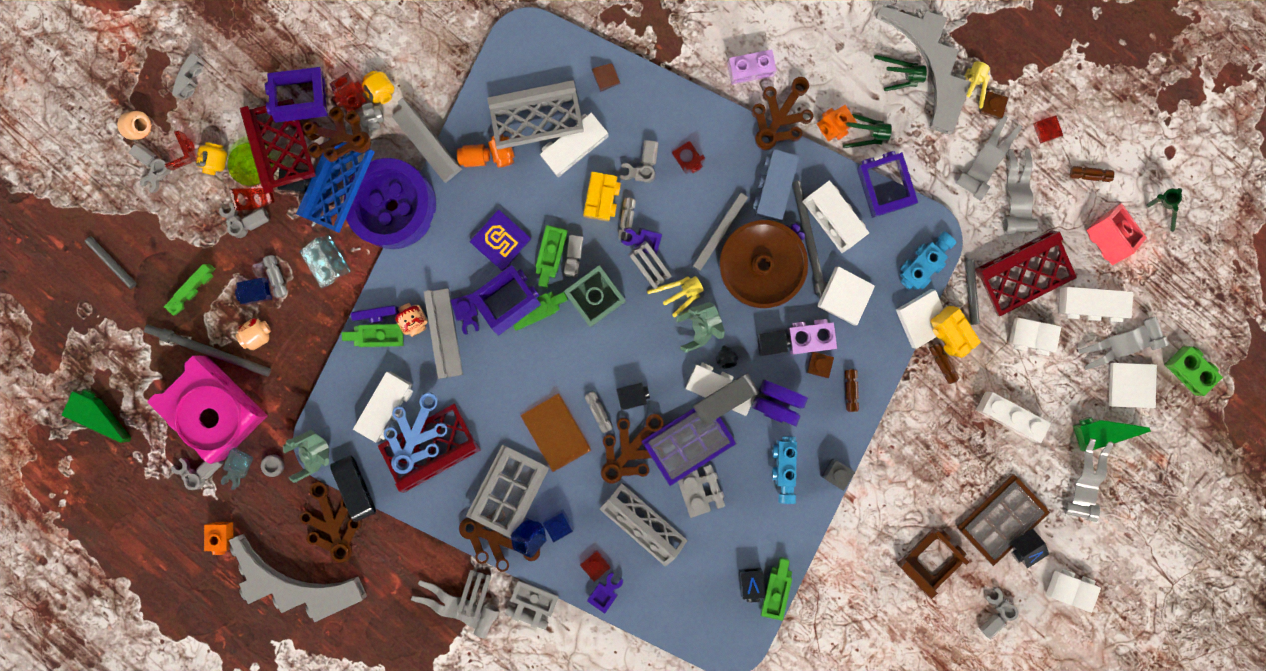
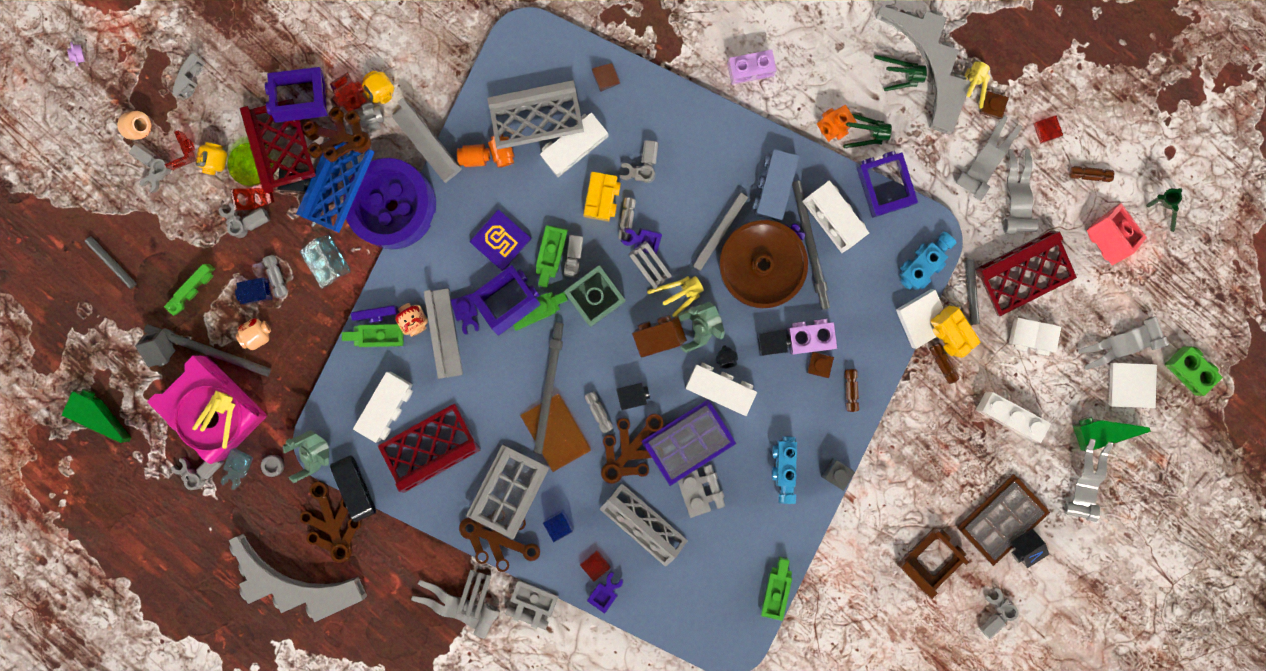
(75, 53): none -> lavender plate
(155, 348): none -> dark grey brick
(217, 537): orange brick -> none
(219, 402): none -> light yellow plant
(413, 437): medium blue plant -> none
(528, 537): clear blue brick -> none
(555, 345): none -> dark grey bar
(659, 336): none -> reddish brown brick
(693, 165): clear red bracket -> none
(726, 399): dark grey beam -> none
(752, 584): black brick -> none
(779, 403): dark purple wheel -> none
(780, 117): reddish brown plant -> none
(846, 296): white tile -> none
(1073, 590): white brick -> none
(1095, 304): white brick -> none

